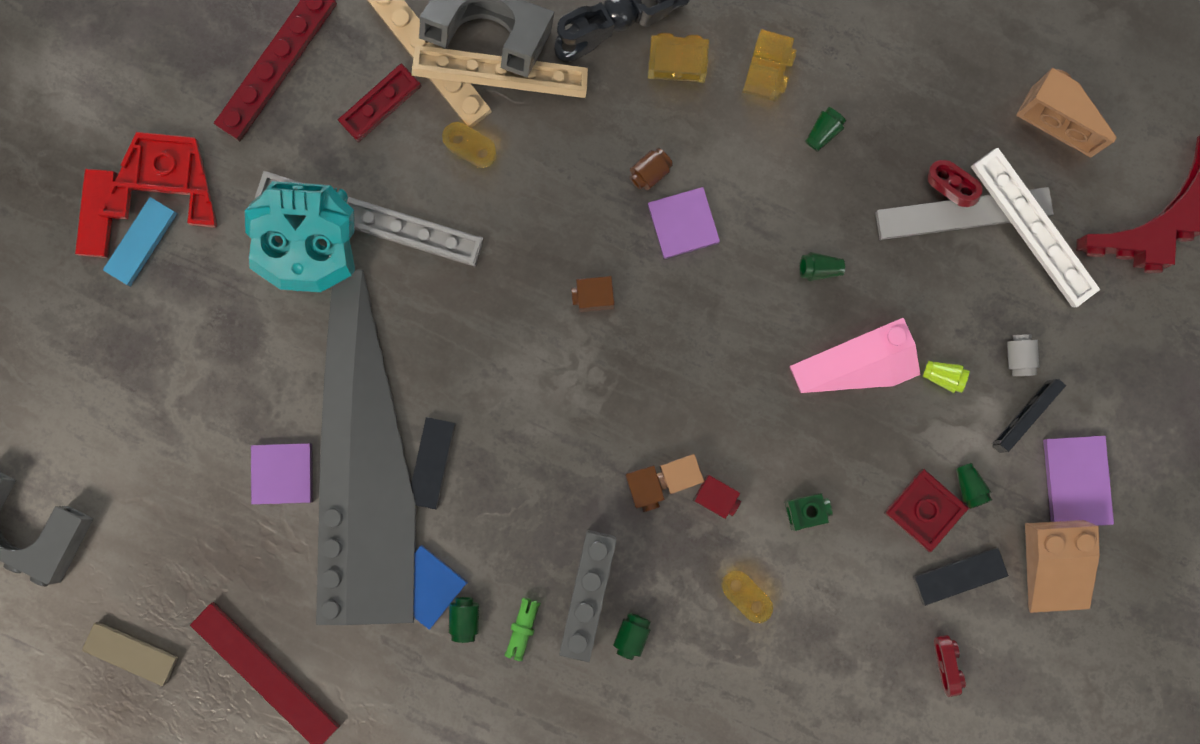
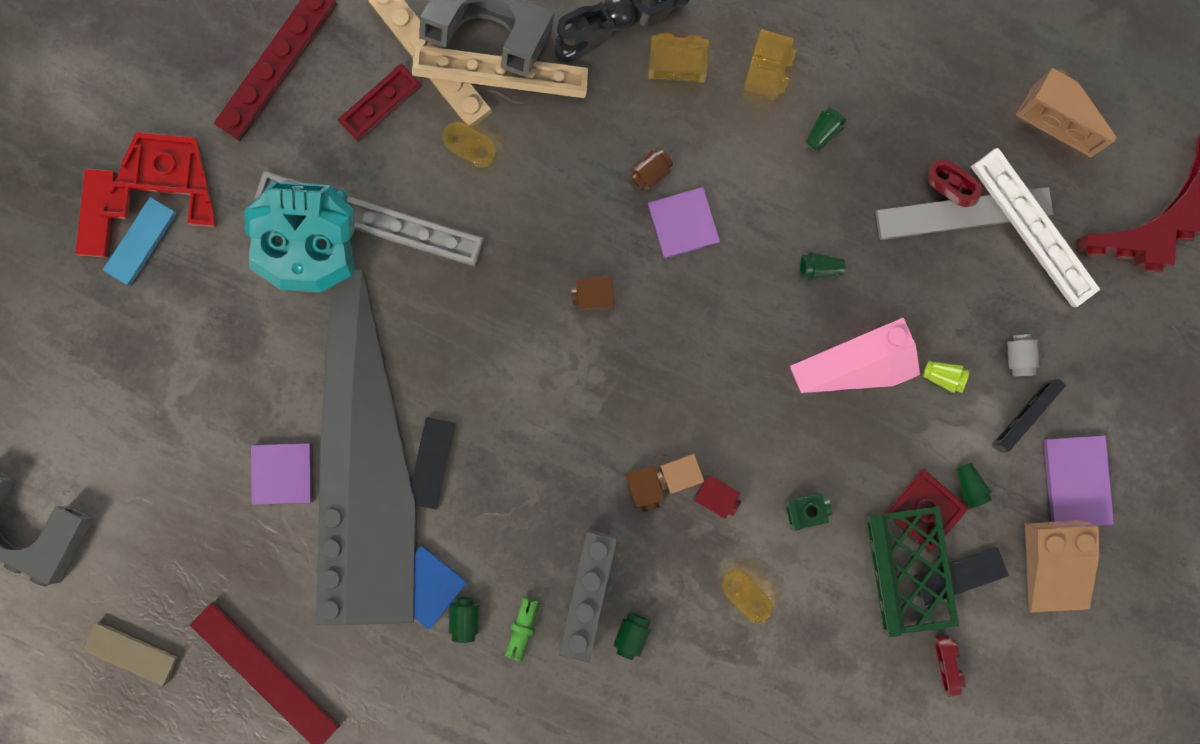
(886, 578): none -> dark green fence

